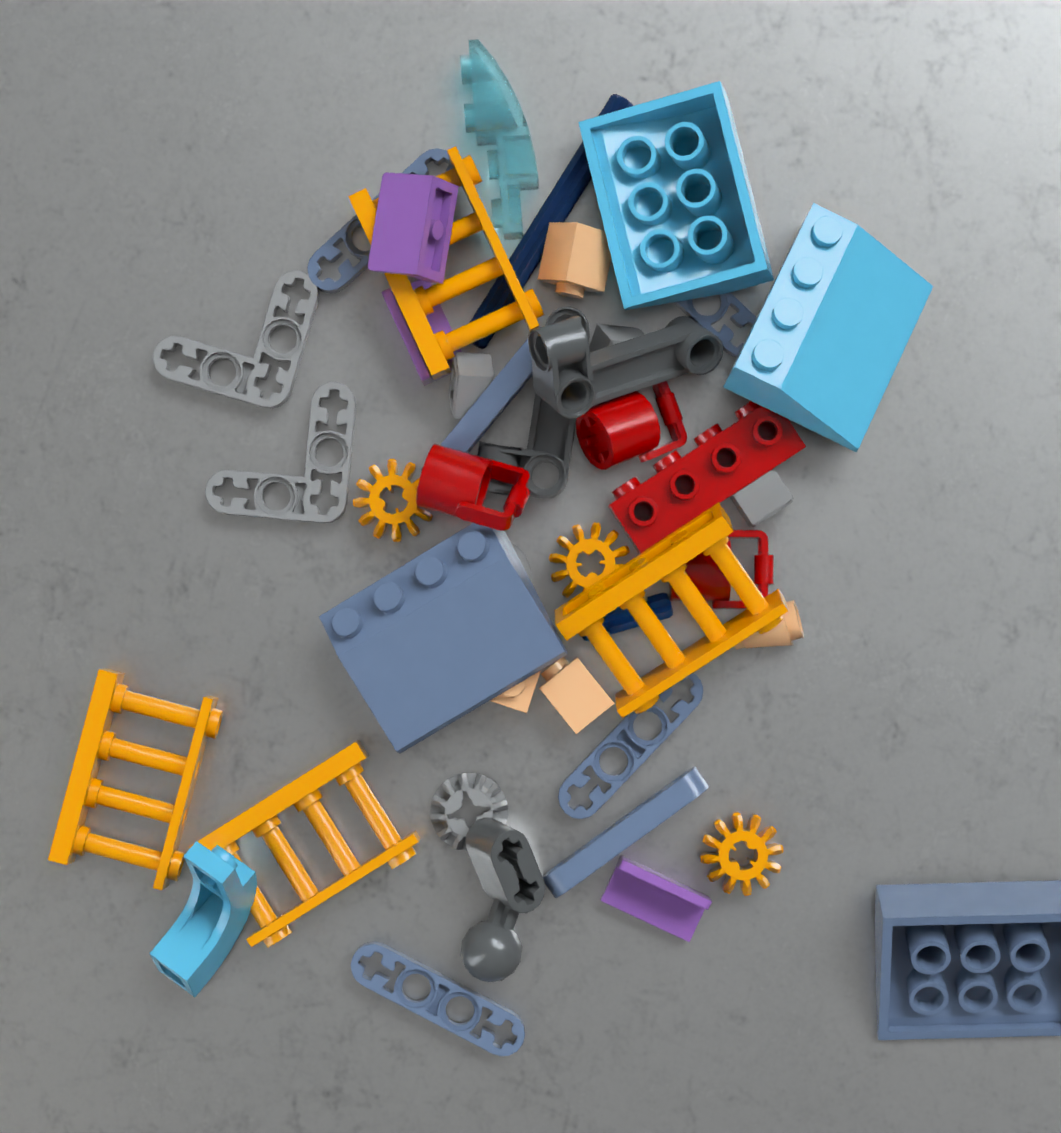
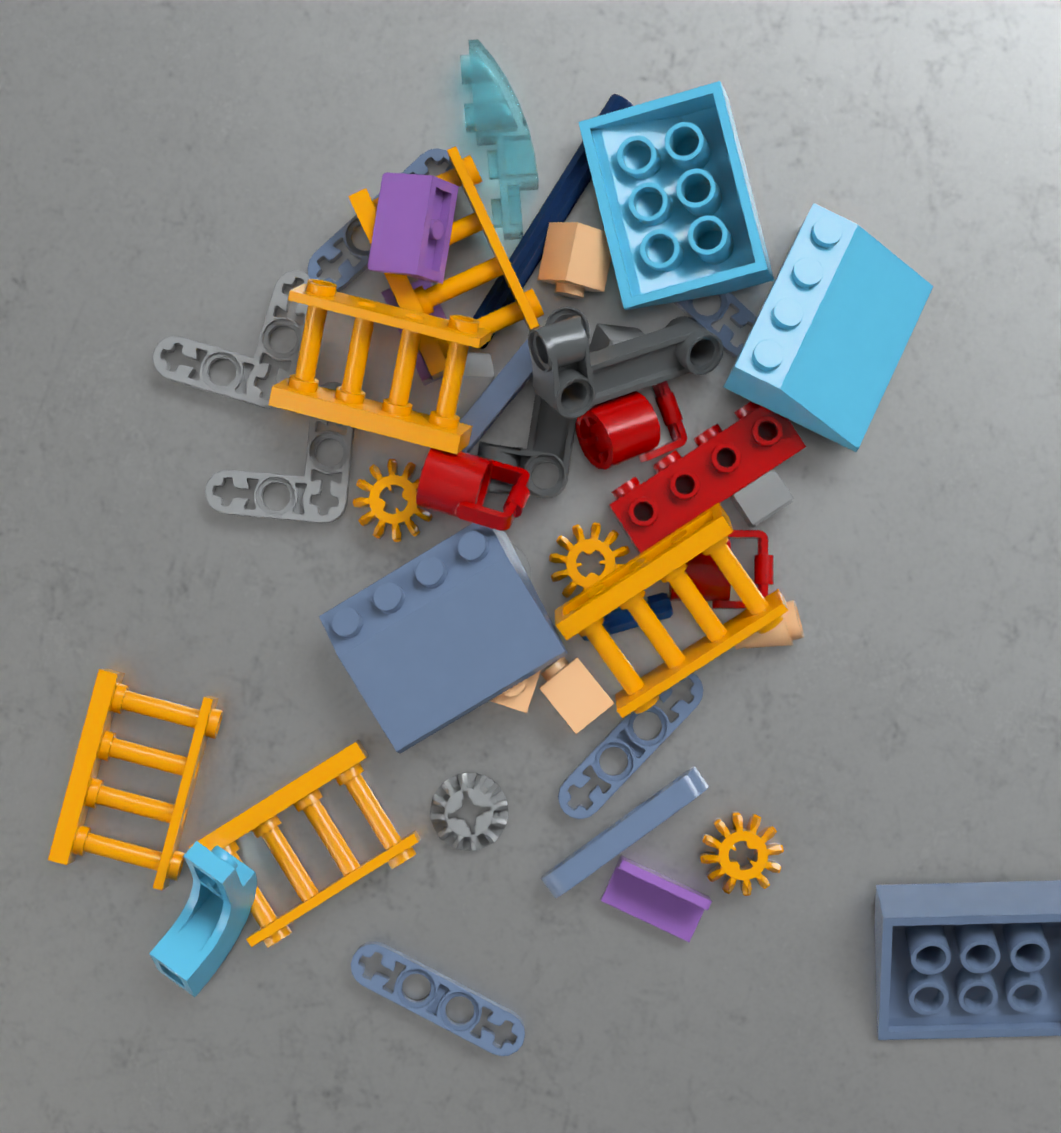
(348, 402): none -> light orange fence
(517, 886): dark grey beam -> none

